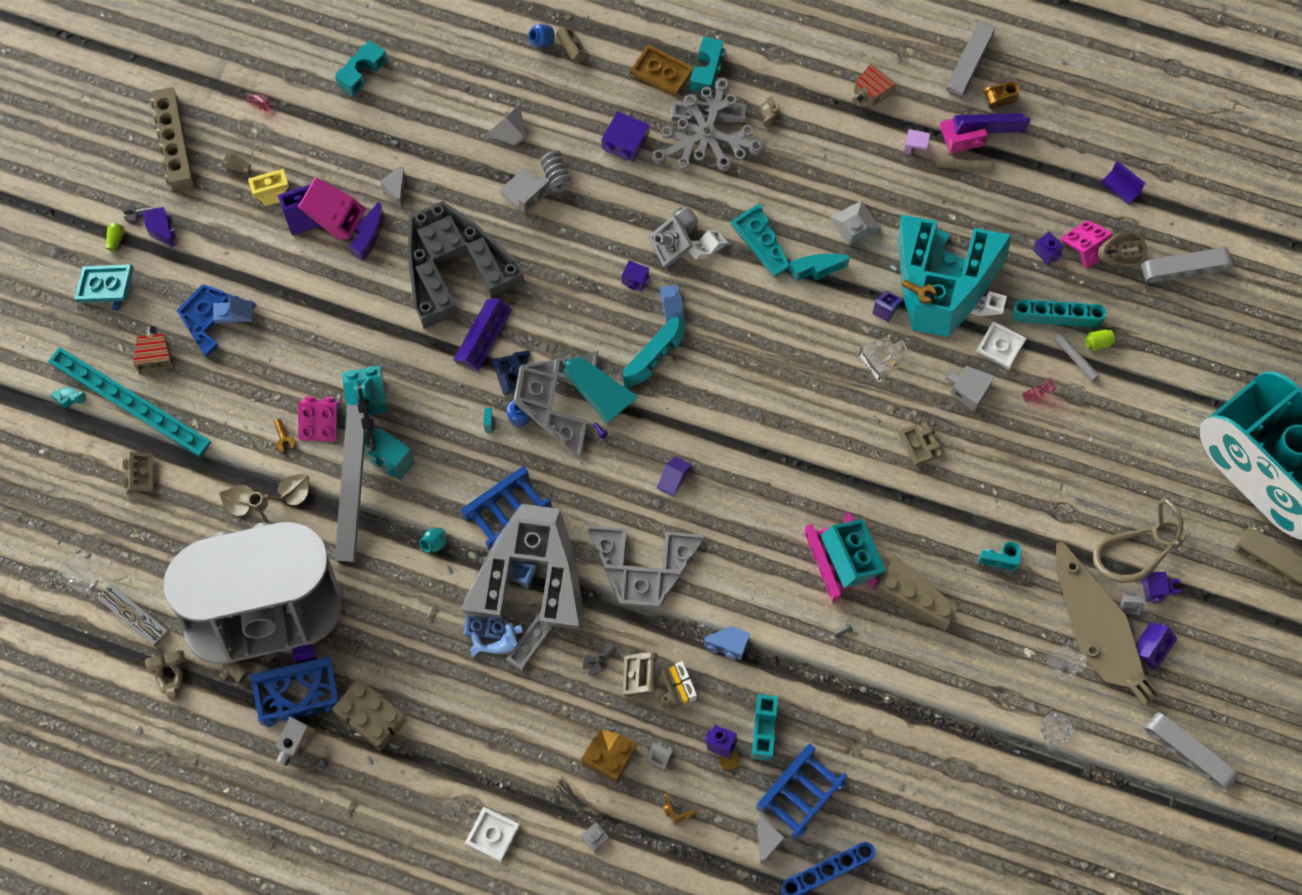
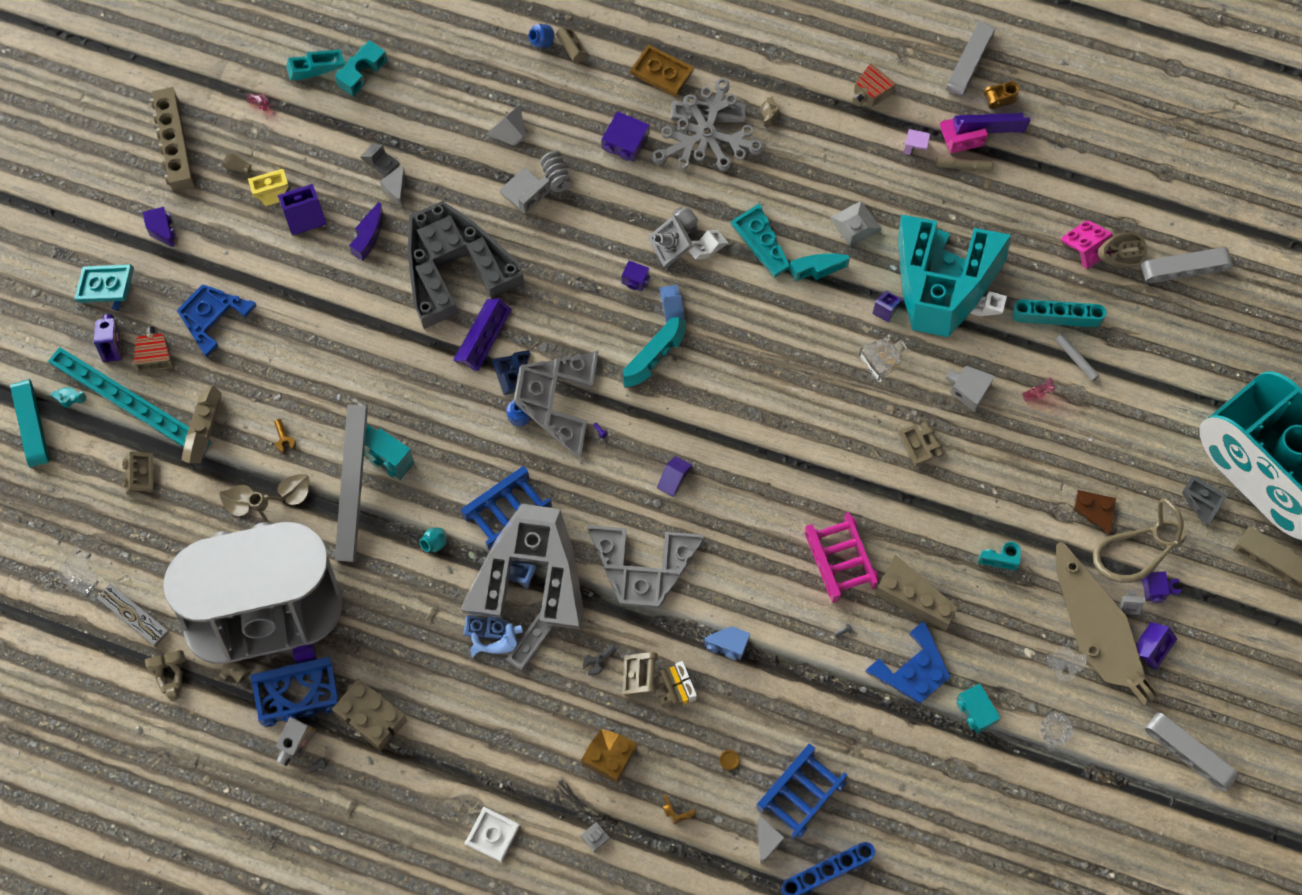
(29, 423): none -> teal beam
(108, 331): none -> dark purple torso
(114, 236): lime cone -> none
(136, 213): dark grey bar -> none
(201, 425): none -> dark tan brick
(233, 311): medium blue slope -> none
(314, 64): none -> teal slope
(318, 419): dark pink bracket -> none
(332, 209): dark pink slope -> none
(368, 391): teal slope -> none
(379, 159): none -> dark grey slope
(488, 420): teal tile -> none
(599, 389): teal slope -> none
(659, 755): light grey tile -> none
(710, 52): teal arch -> none
(721, 741): dark purple brick -> none
(764, 727): teal arch -> none
(853, 552): teal slope -> none
(920, 674): none -> blue wing
(921, 291): pearl gold bar -> none
(977, 708): none -> teal brick
(1000, 345): white tile -> none
(1049, 248): dark purple brick -> none
(1096, 508): none -> reddish brown wing
(1099, 339): lime brick -> none
(1123, 183): dark purple panel -> none
(1203, 499): none -> dark grey wing

